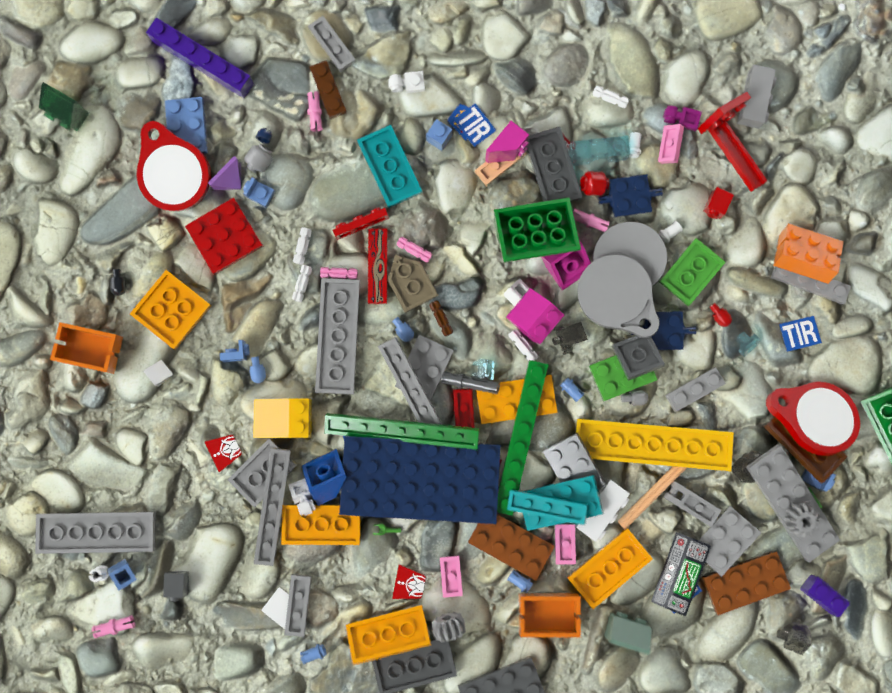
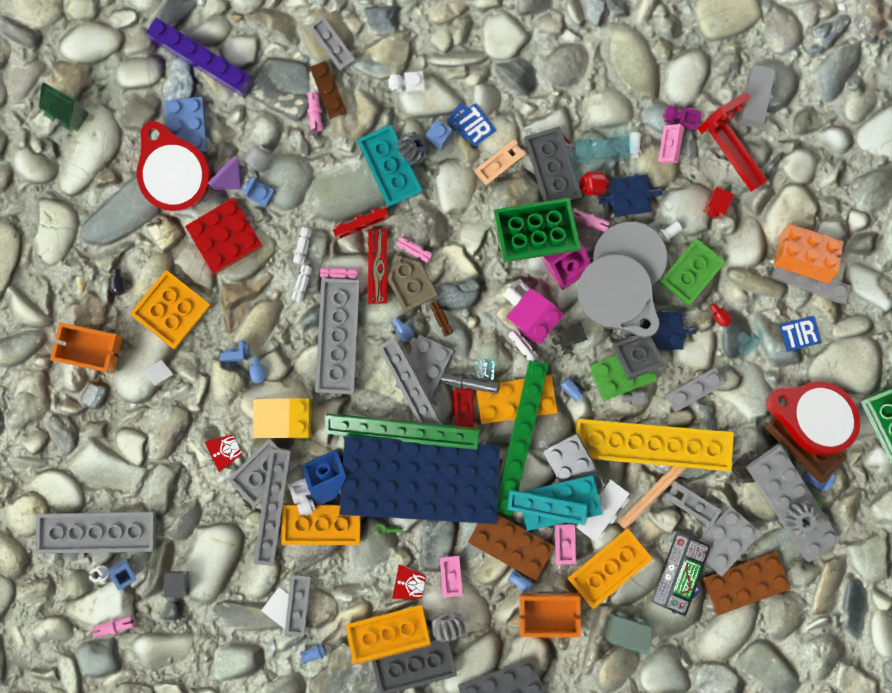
(264, 136): dark blue hinge -> none
(412, 148): none -> dark grey gear
(508, 144): dark pink slope -> none
(610, 96): white axle -> none
(796, 636): clear smoke piece -> none
(825, 595): dark purple brick -> none

